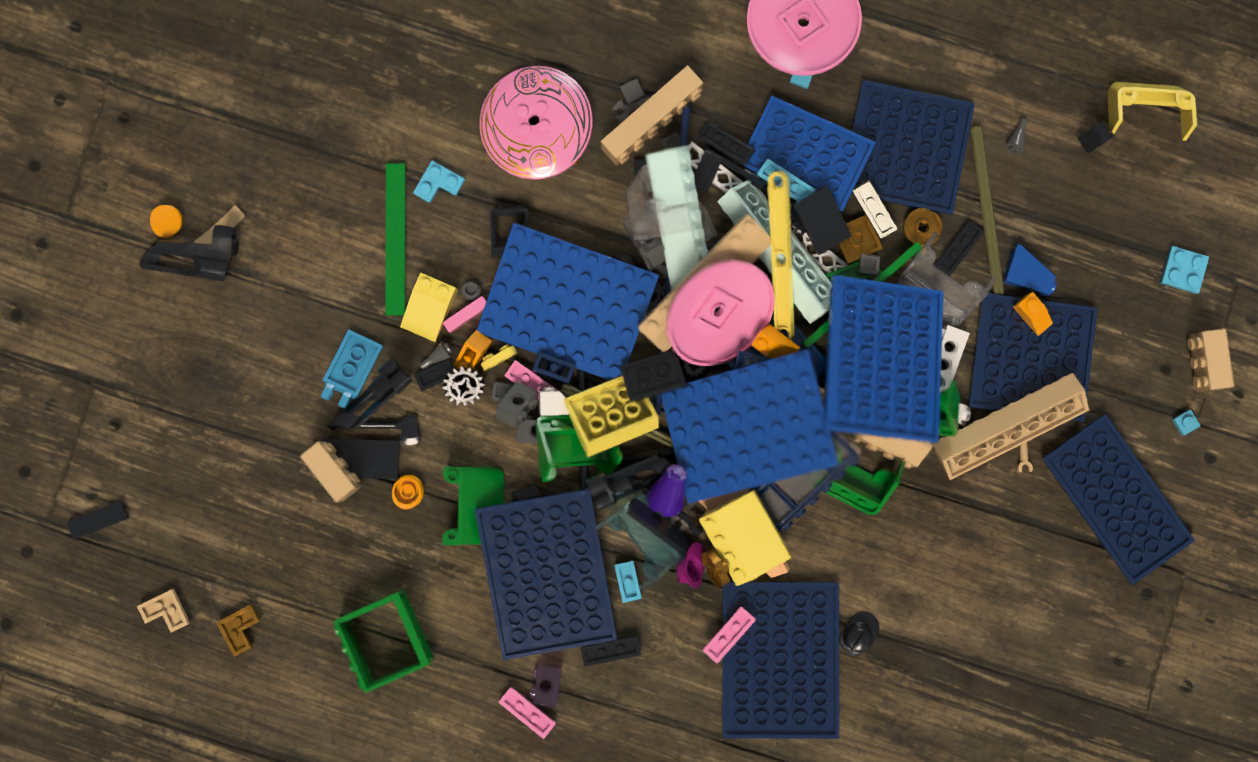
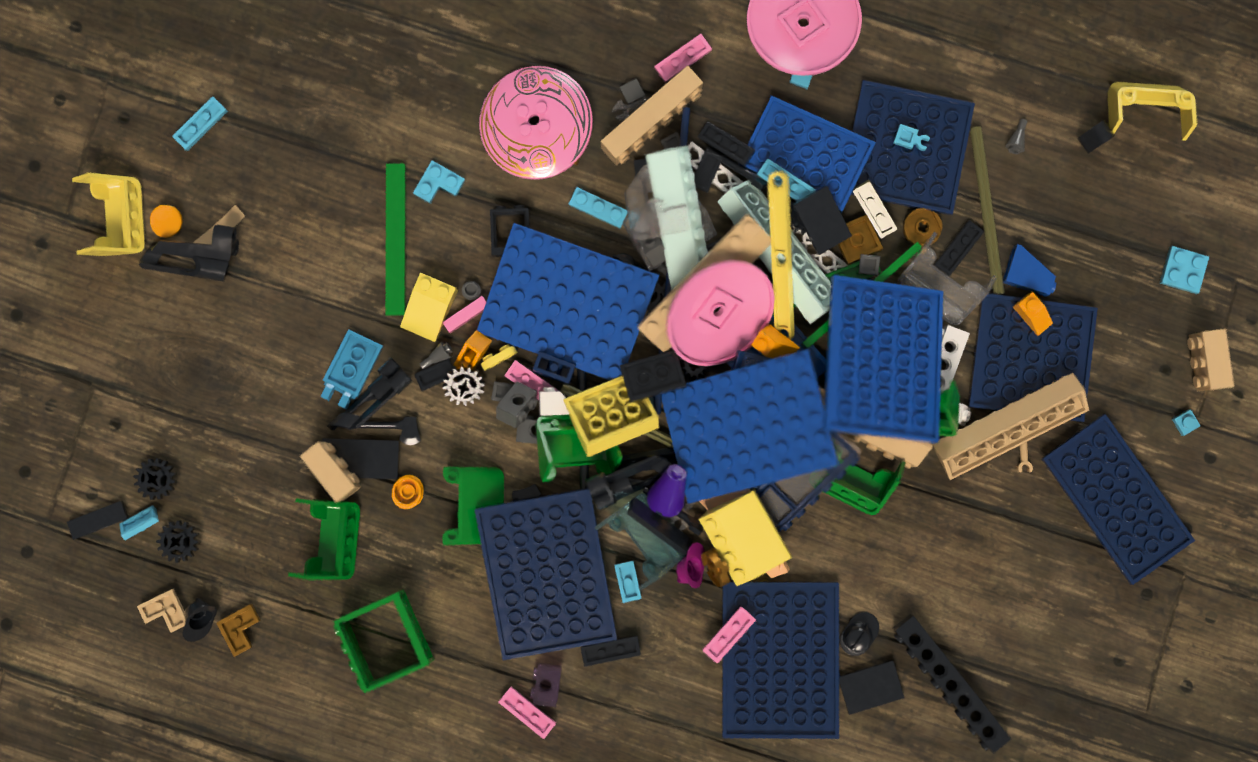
(122, 214): none -> light yellow windscreen
(138, 522): none -> medium azure plate
(148, 483): none -> black gear
(184, 546): none -> black gear
(198, 620): none -> black piece
(199, 123): none -> medium azure plate
(336, 541): none -> green windscreen
(598, 207): none -> medium azure plate
(682, 57): none -> bright pink plate
(870, 687): none -> black tile
(908, 137): none -> medium azure plate
(997, 737): none -> black brick

